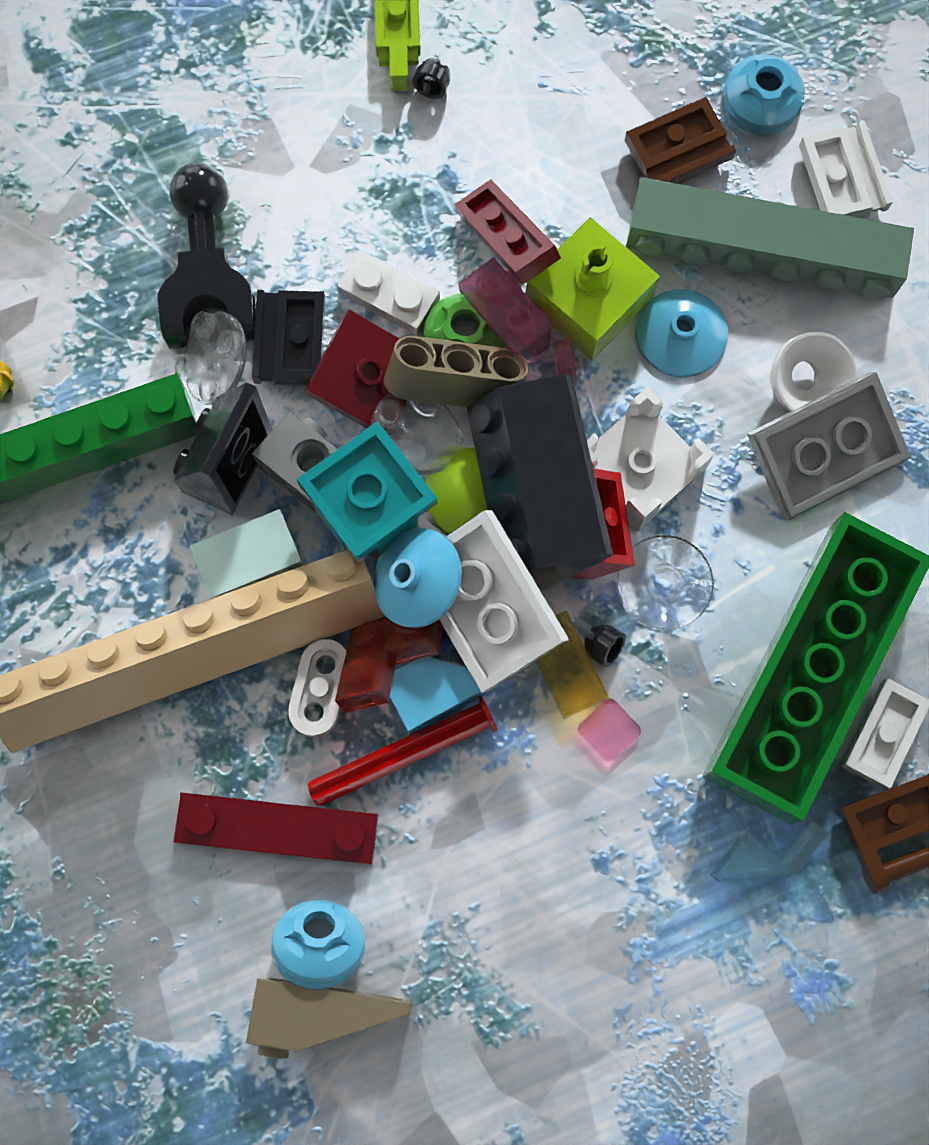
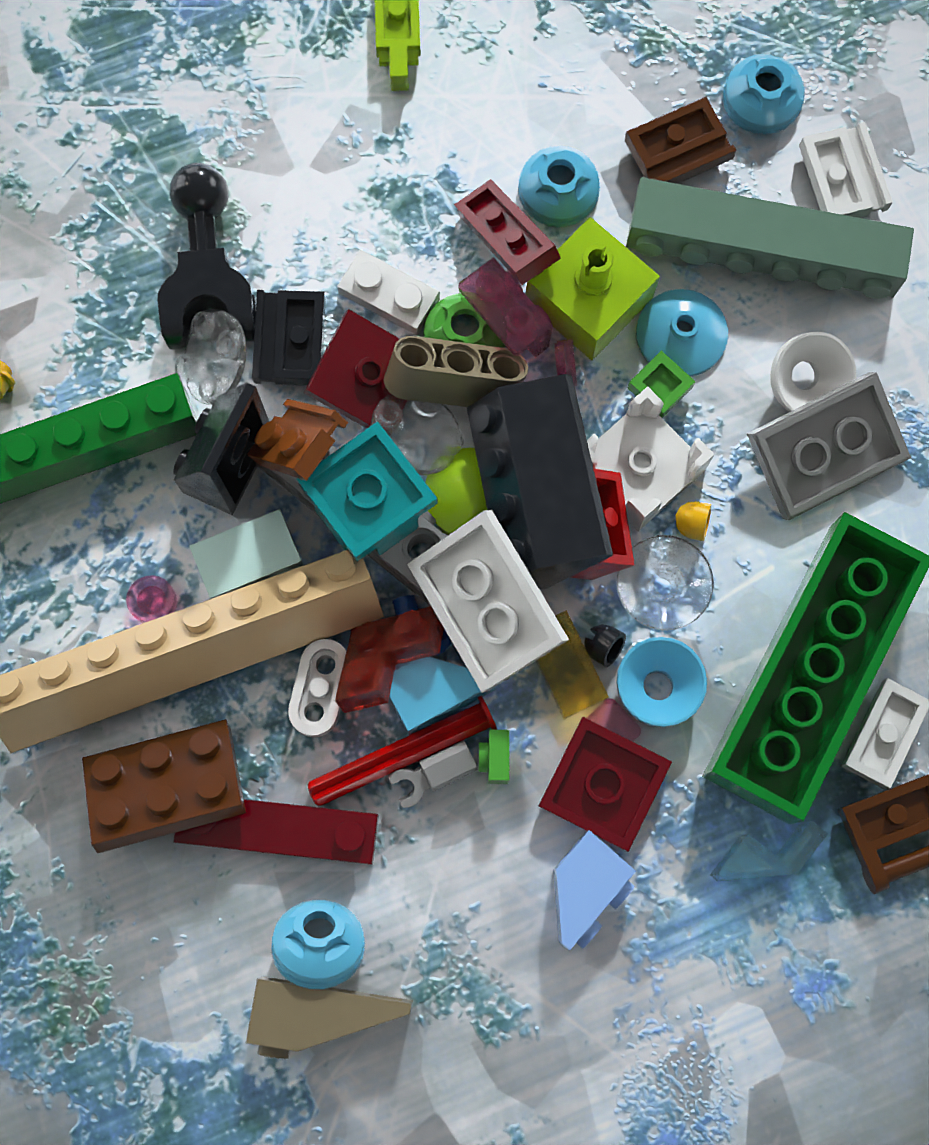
(151, 598): none -> clear pink tile
(162, 786): none -> reddish brown plate
(296, 440): none -> dark orange plate
(432, 580): medium azure dish -> none
(435, 87): black hinge -> none
(435, 772): none -> light grey bar
(495, 757): none -> bright green plate
(555, 203): none -> medium azure piece
(585, 885): none -> light blue slope
(605, 784): none -> dark red plate
(664, 379): none -> bright green plate
(674, 661): none -> medium azure piece
(693, 519): none -> yellow hinge

